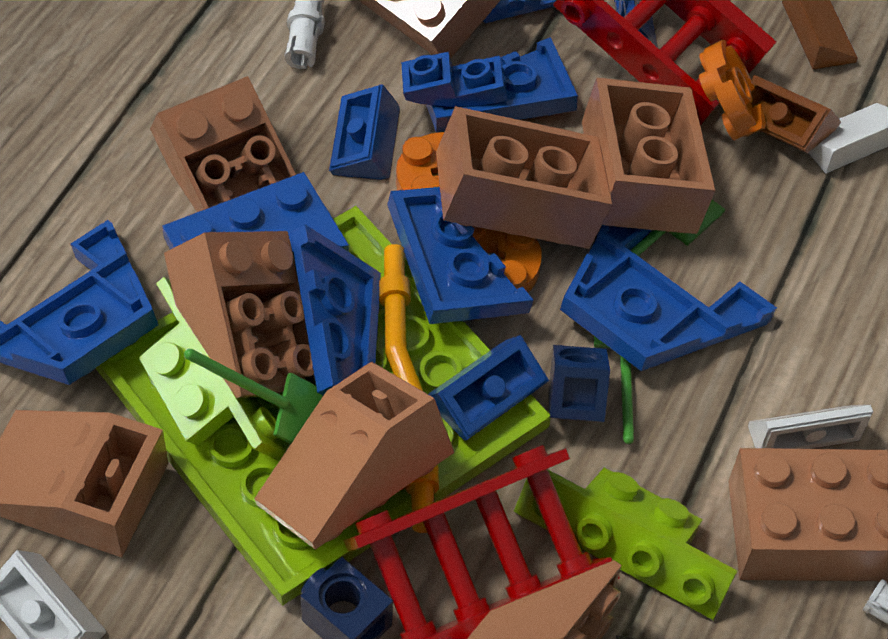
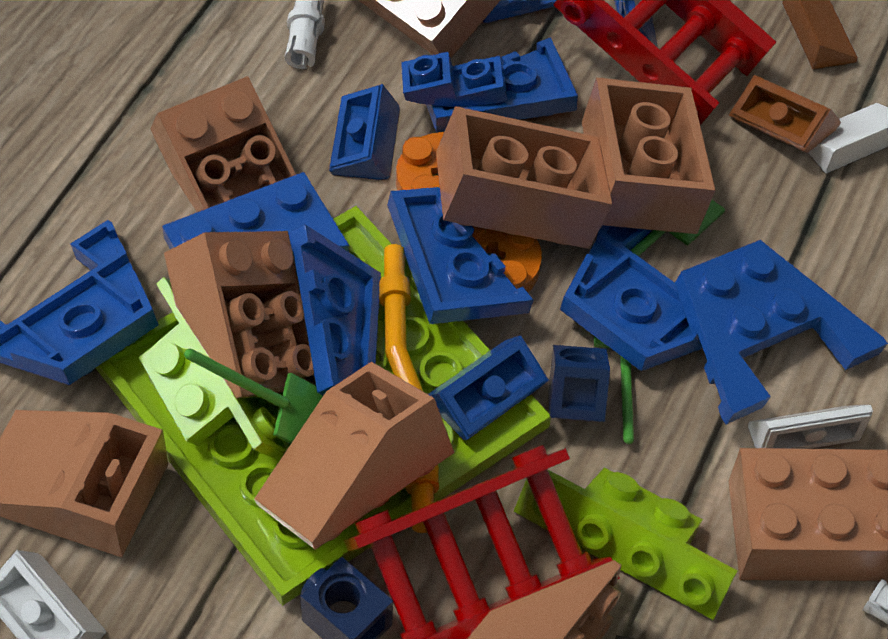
(730, 83): orange plate -> none
(753, 302): none -> blue wing

